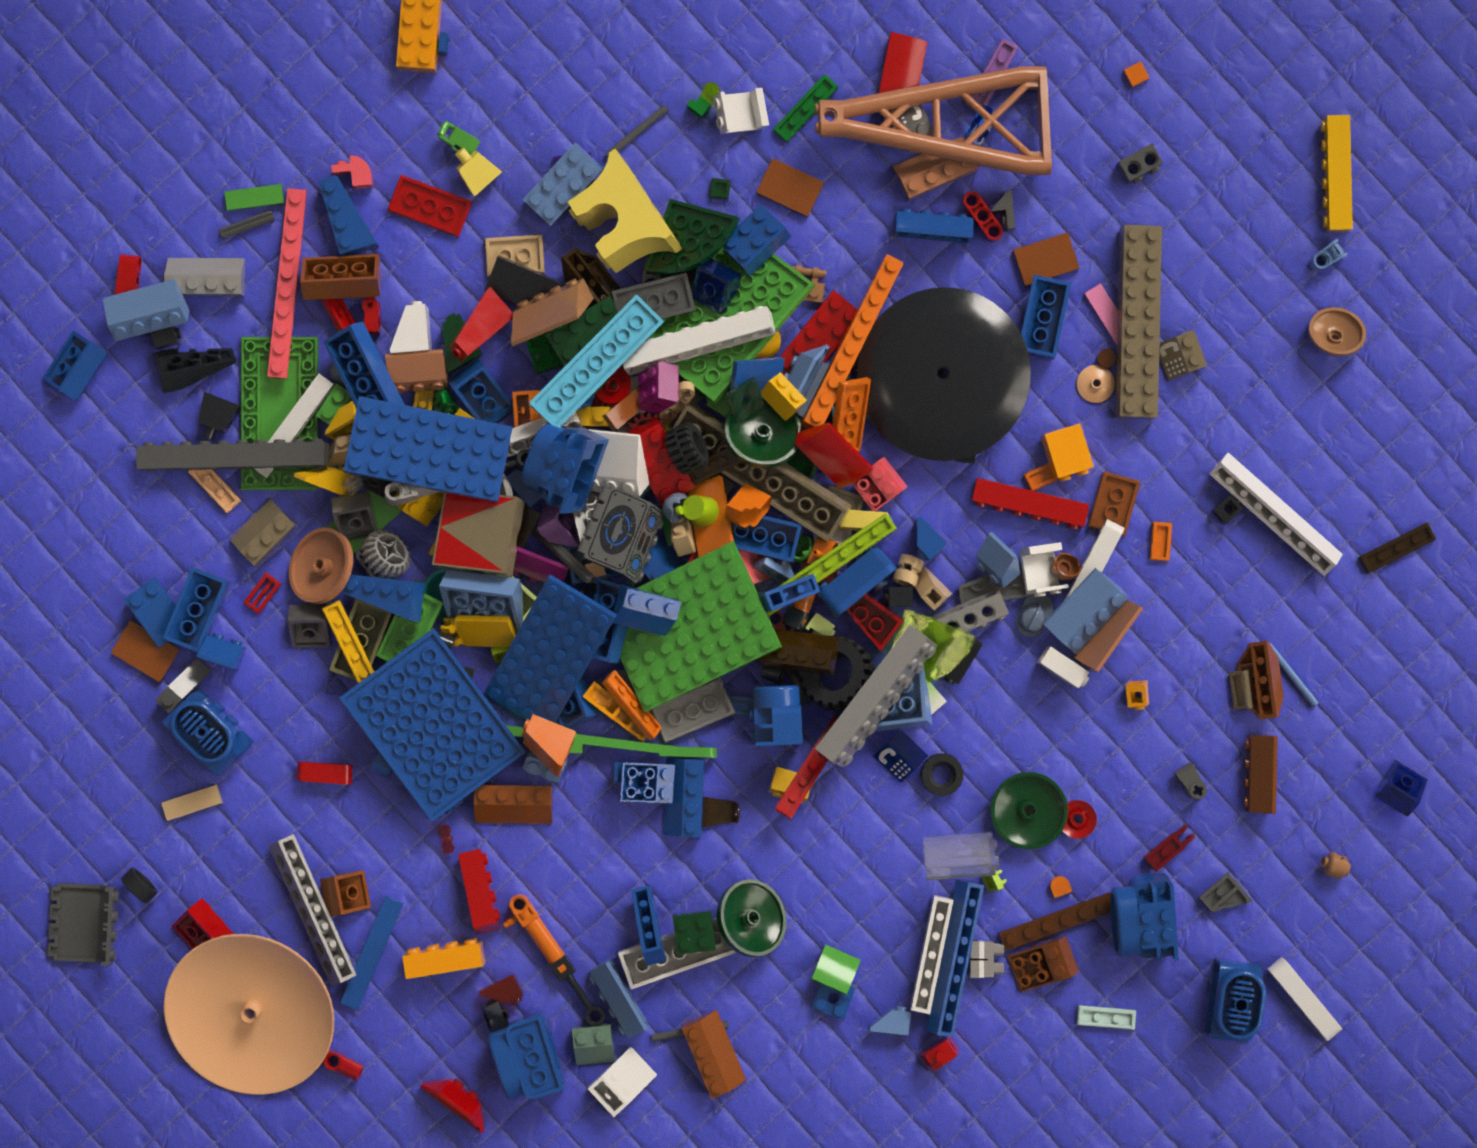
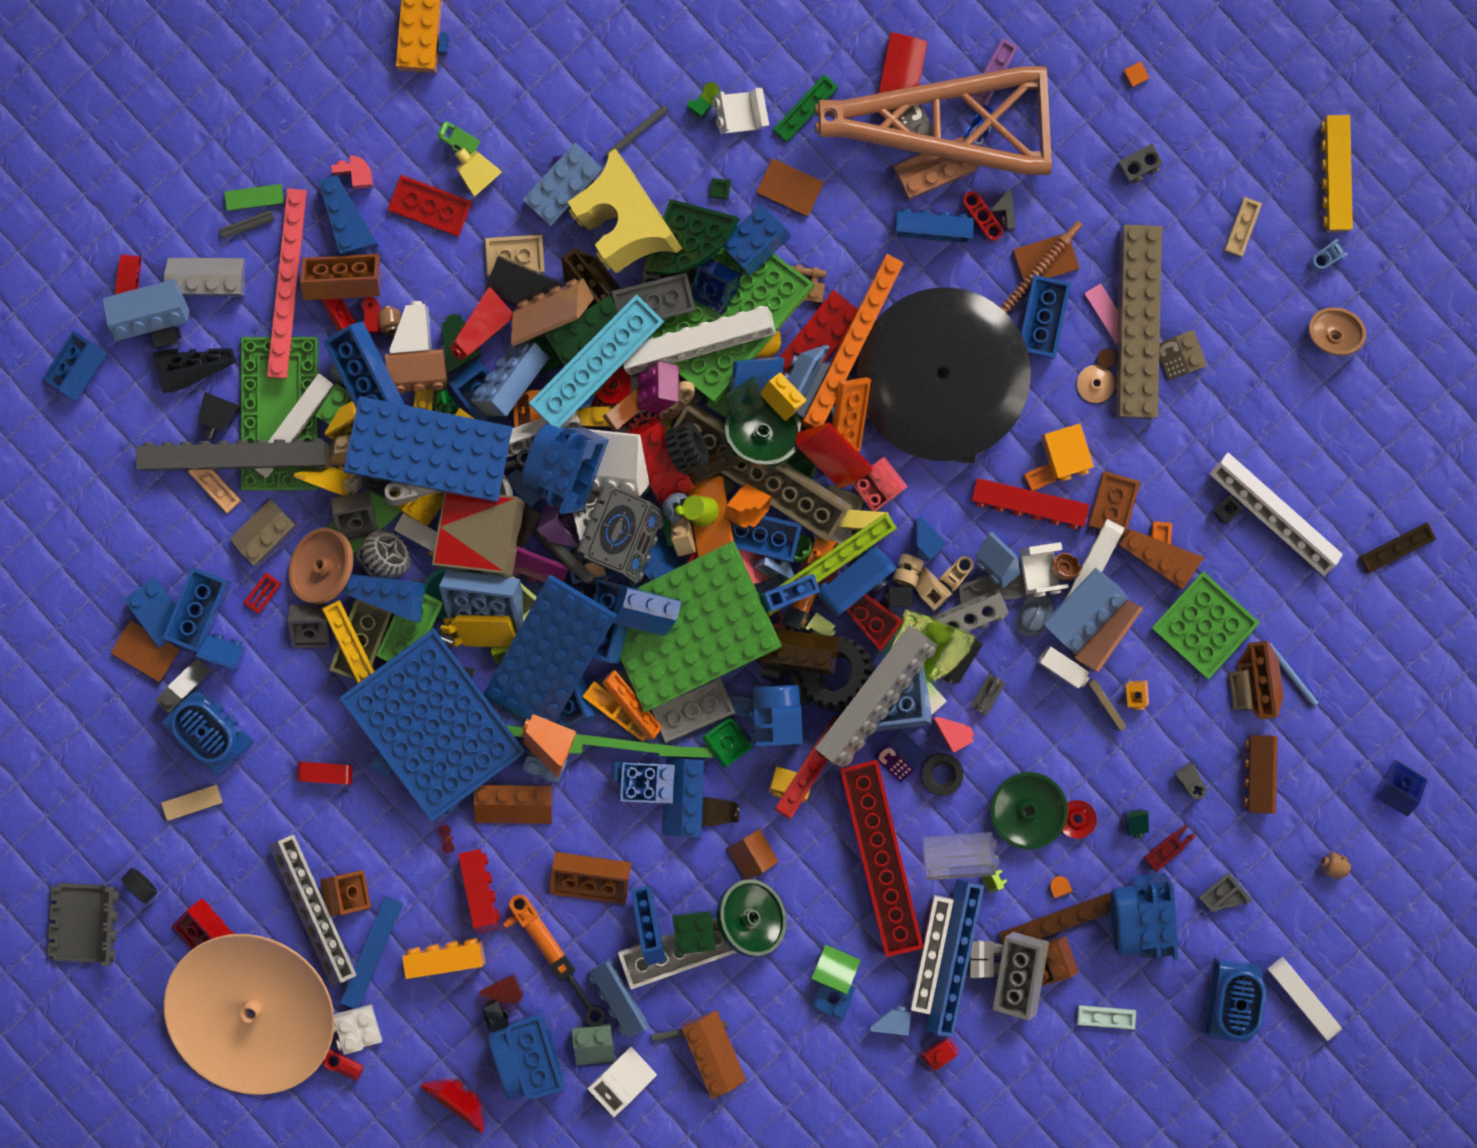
(356, 1029): none -> white plate
(389, 320): none -> medium nougat head
(417, 532): none -> white tile
(509, 379): none -> medium blue brick
(590, 878): none -> dark orange slope
(727, 742): none -> green tile
(752, 854): none -> dark orange slope
(881, 858): none -> red brick
(954, 733): none -> coral slope
(956, 573): none -> tan piece
(987, 694): none -> dark grey hinge
(1020, 976): none -> light grey brick
(1064, 240): none -> nougat hose
(1106, 704): none -> dark tan tile
(1137, 822): none -> dark green slope
(1163, 558): none -> dark orange wedge
(1205, 625): none -> bright green plate
(1242, 227): none -> tan tile

